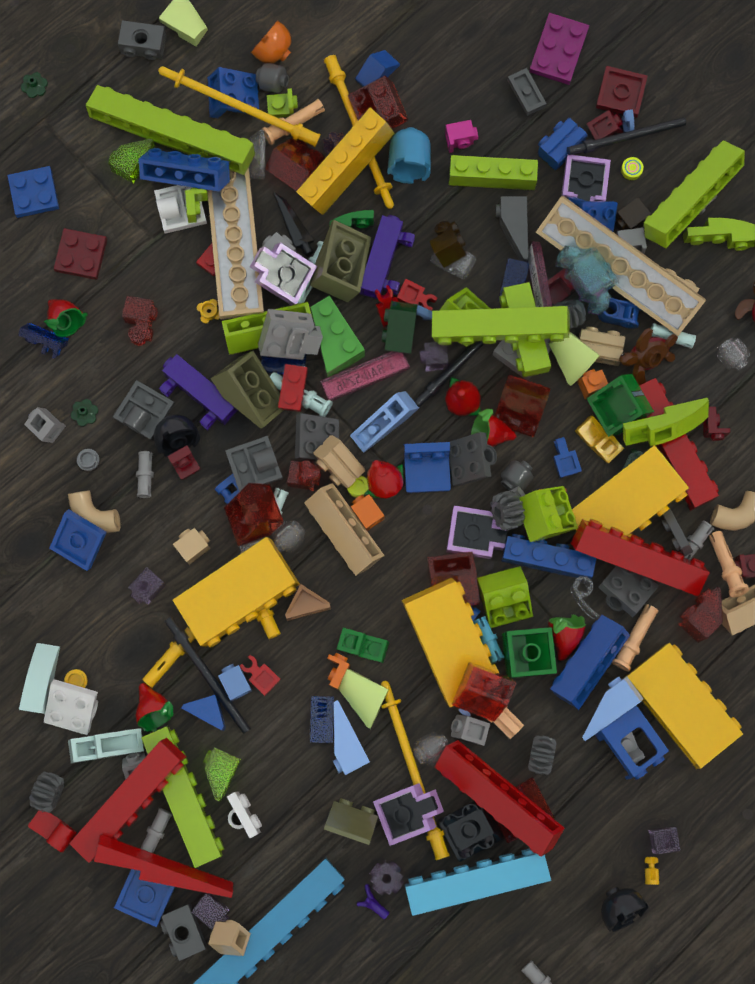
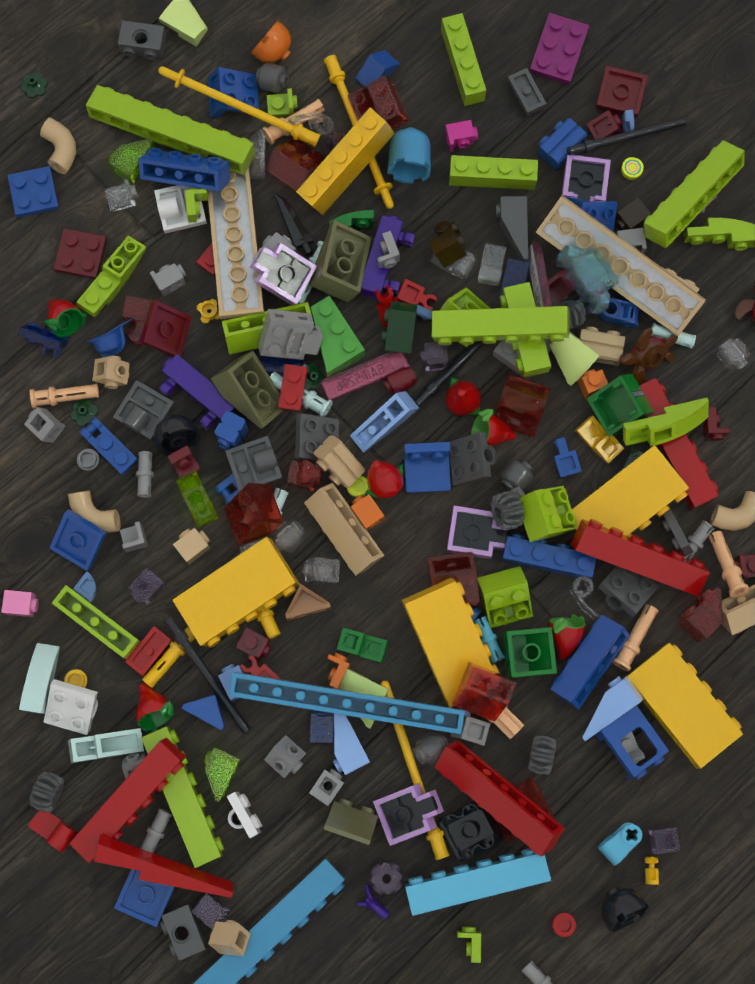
(19, 603): none -> bright pink brick
(52, 399): none -> light nougat pin
(63, 142): none -> tan cylinder
(86, 587): none -> medium blue tile
(96, 622): none -> lime brick
(109, 446): none -> blue plate
(111, 342): none -> blue piece
(111, 372): none -> tan brick
(113, 277): none -> lime slope
(121, 196): none -> clear bracket
(133, 537): none -> light grey panel
(148, 651): none -> red plate
(165, 328): none -> dark red plate
(169, 278): none -> light grey brick
(196, 499): none -> clear neon green slope
(231, 431): none -> blue brick
(254, 644): none -> dark red bracket
(285, 757): none -> light grey brick
(312, 382): none -> dark green plant
(314, 119): none -> clear panel
(318, 789): none -> light grey brick
(321, 570): none -> clear bracket
(346, 702): none -> dark azure brick
(388, 247): none -> light grey bracket
(399, 380): none -> dark red brick
(463, 59): none -> lime brick
(474, 947): none -> lime bracket
(491, 264): none -> clear panel
(563, 924): none -> red tile
(617, 846): none -> medium azure piece

